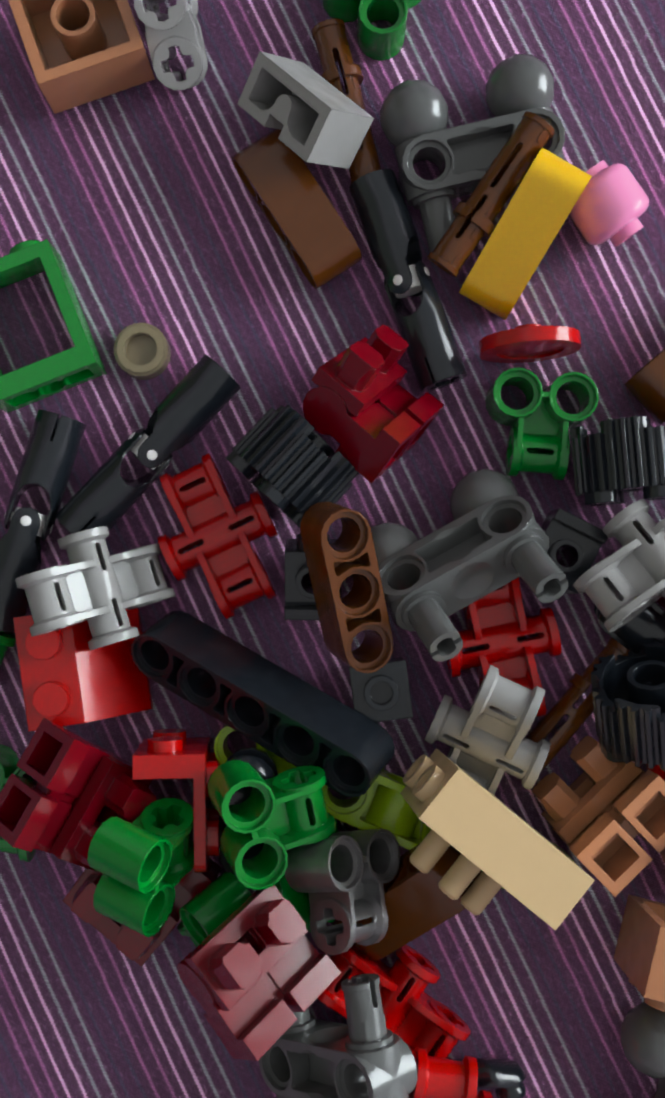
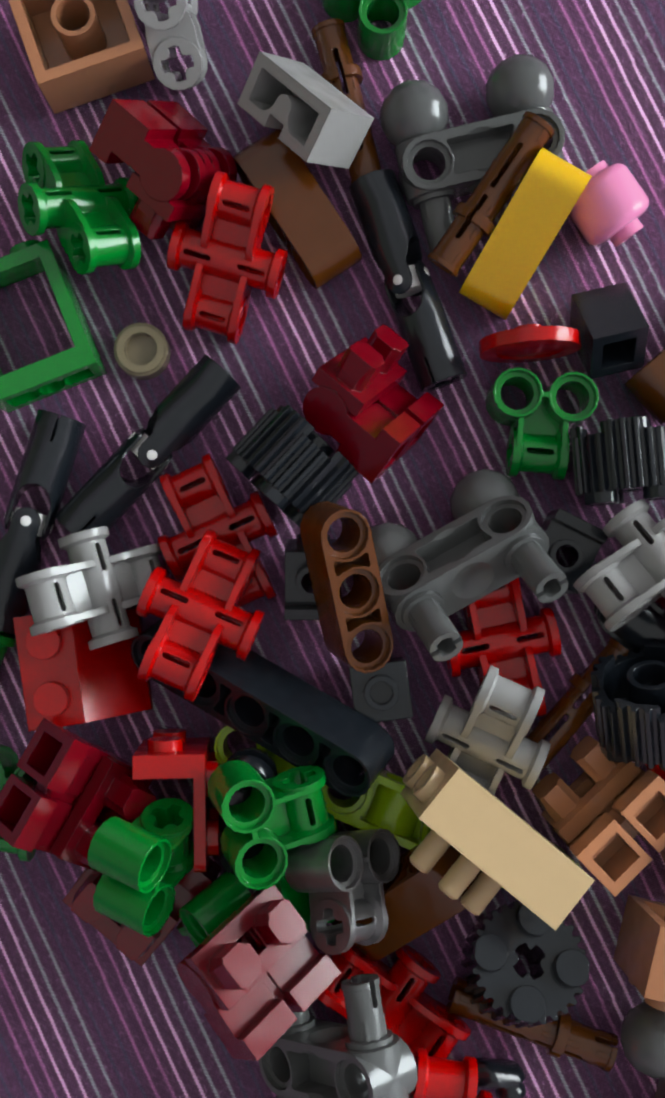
(70, 194): none -> green axle
(168, 160): none -> dark red hips
(199, 614): none -> red axle
(227, 257): none -> red axle
(554, 961): none -> black brick
(557, 1037): none -> reddish brown pin
(610, 330): none -> black brick

